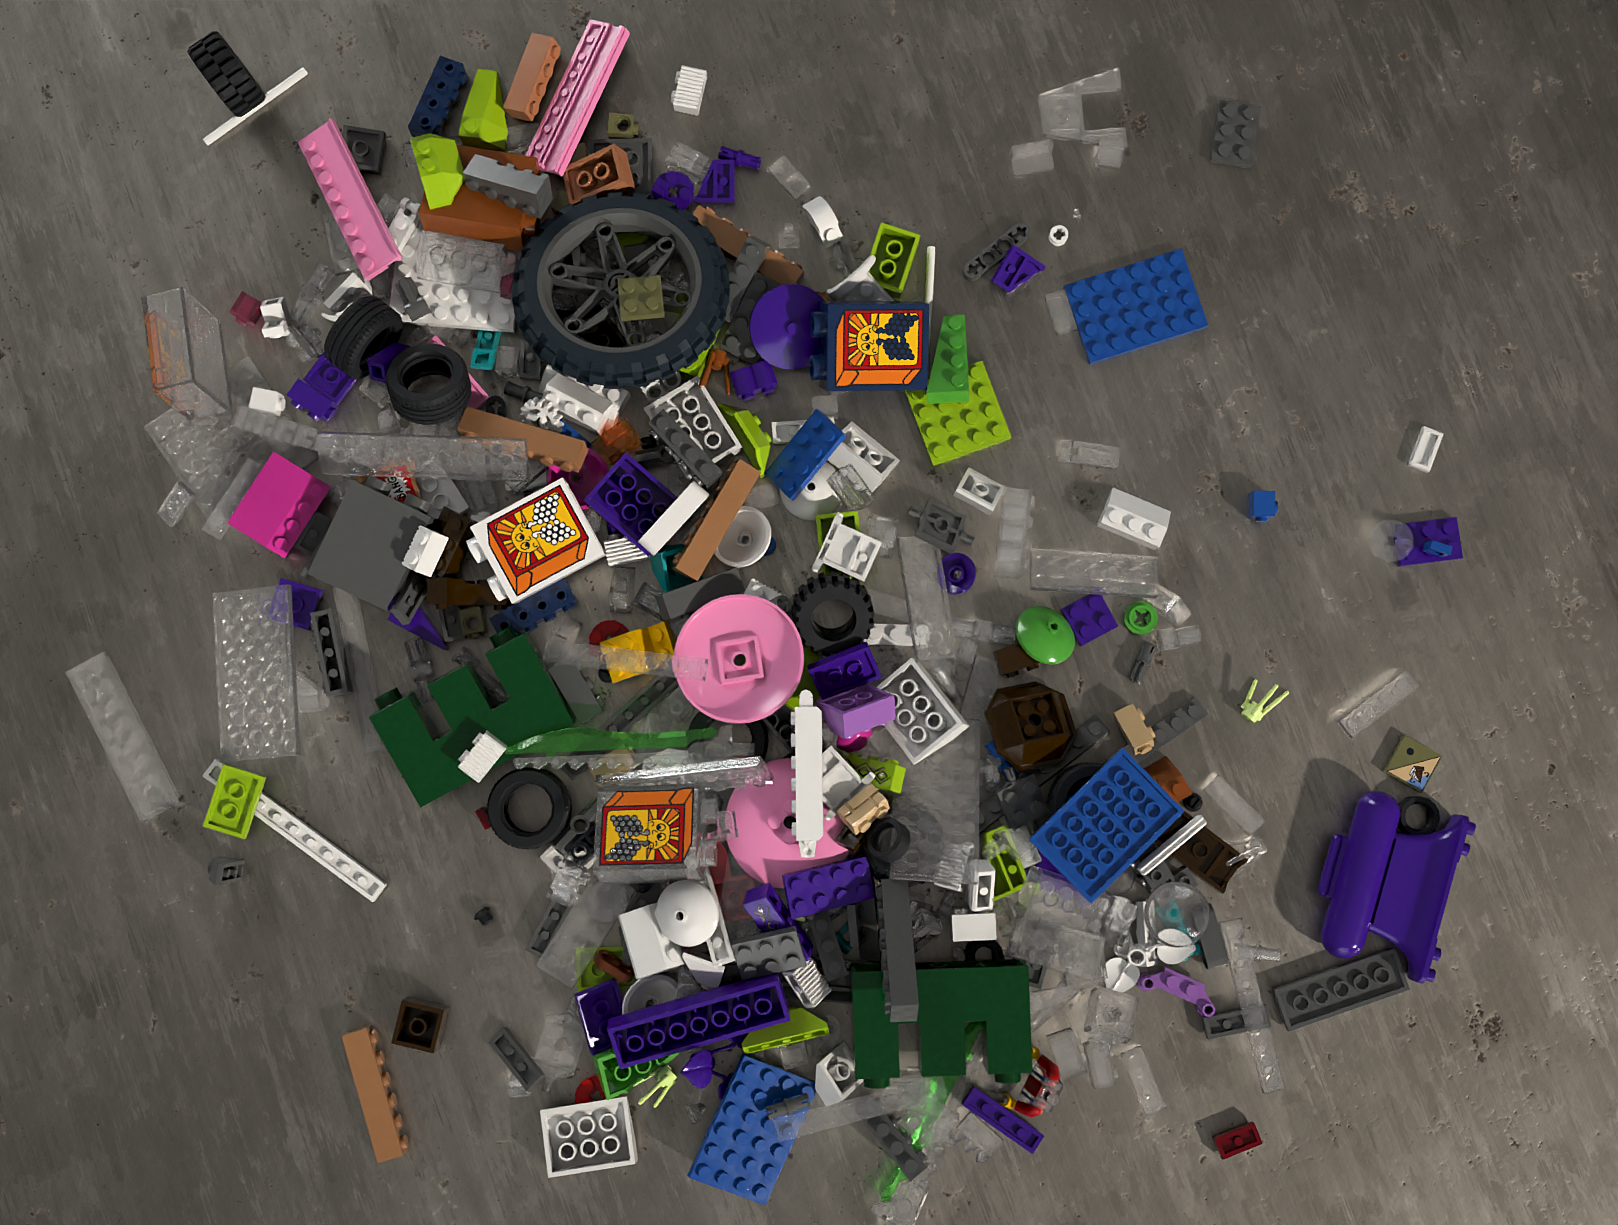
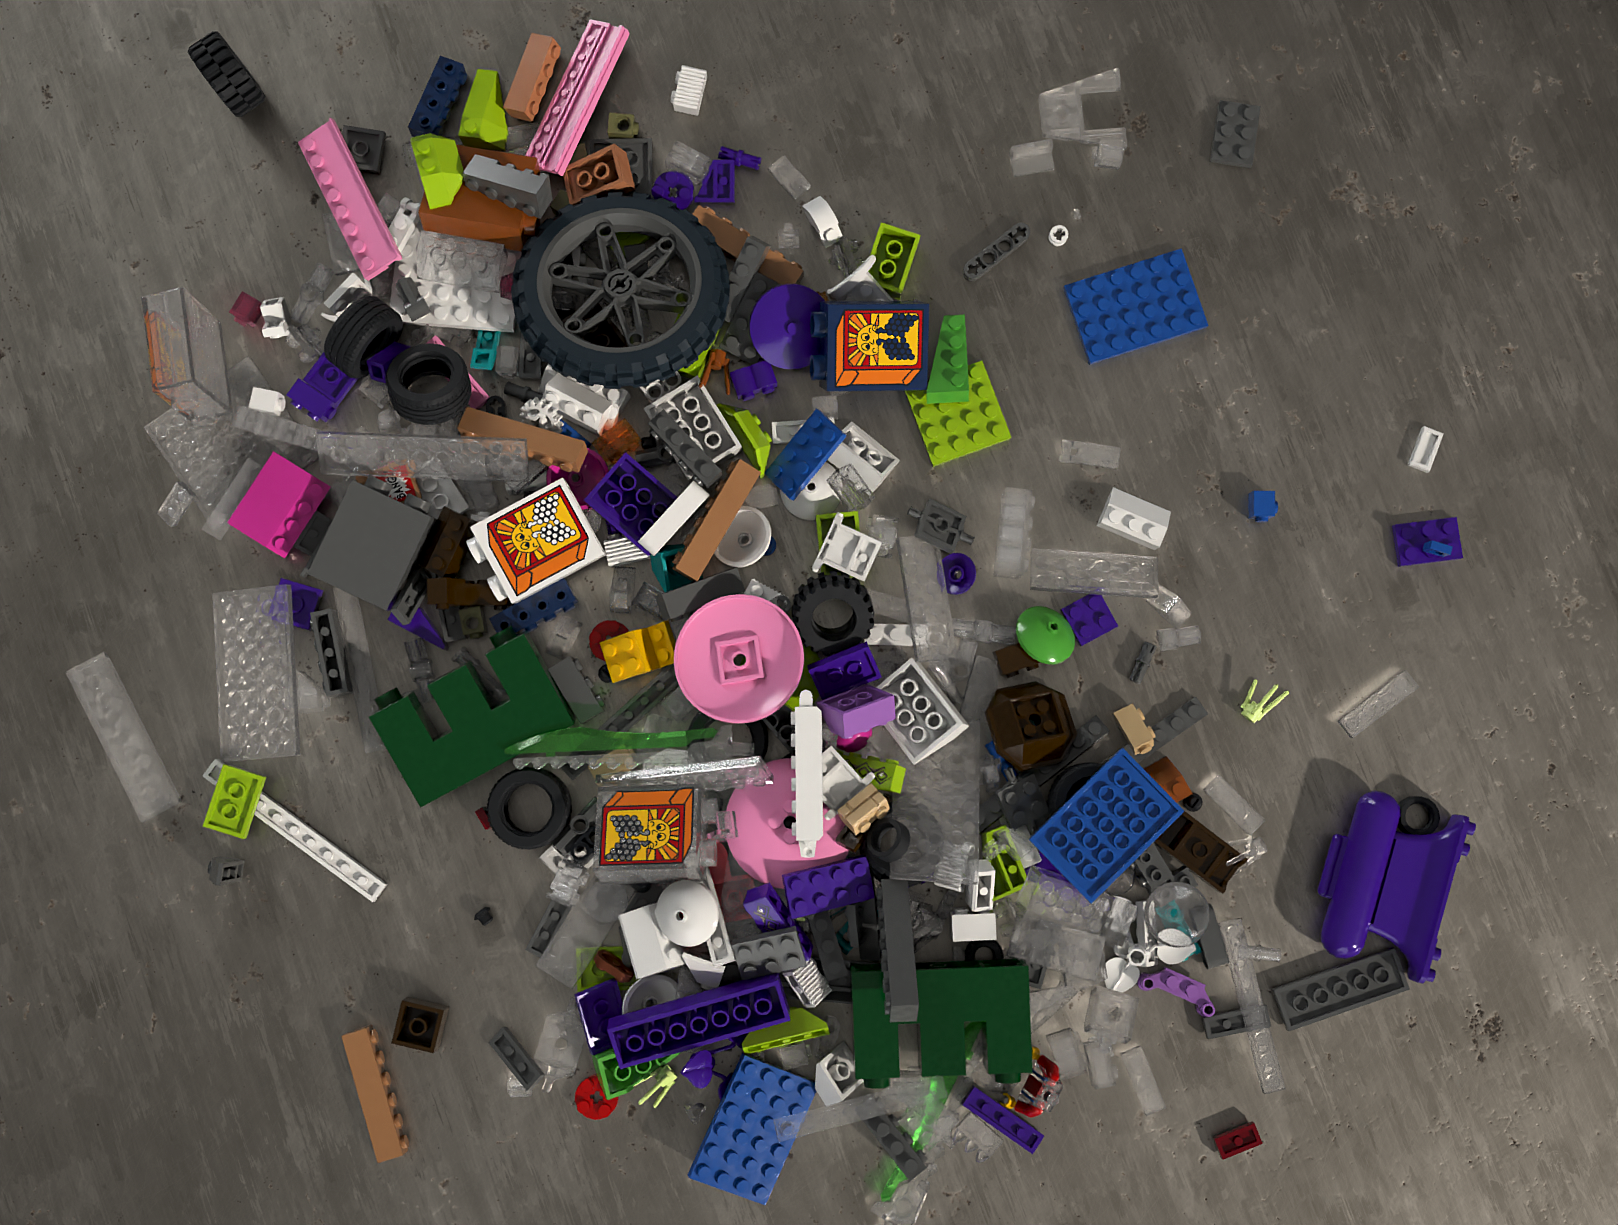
(273, 93): white piece -> none
(425, 551): white brick -> none
(482, 755): white brick -> none
(588, 1137): white slope -> none
(625, 660): clear plate -> none
(640, 298): olive plate -> none
(787, 1106): dark grey pin -> none
(929, 282): white piece -> none
(979, 491): white slope -> none
(1015, 269): dark purple wing -> none
(1060, 312): clear plate -> none
(1150, 620): bright green gear -> none
(1171, 845): white axle -> none
(1387, 552): clear plate -> none
(1412, 763): tile -> none

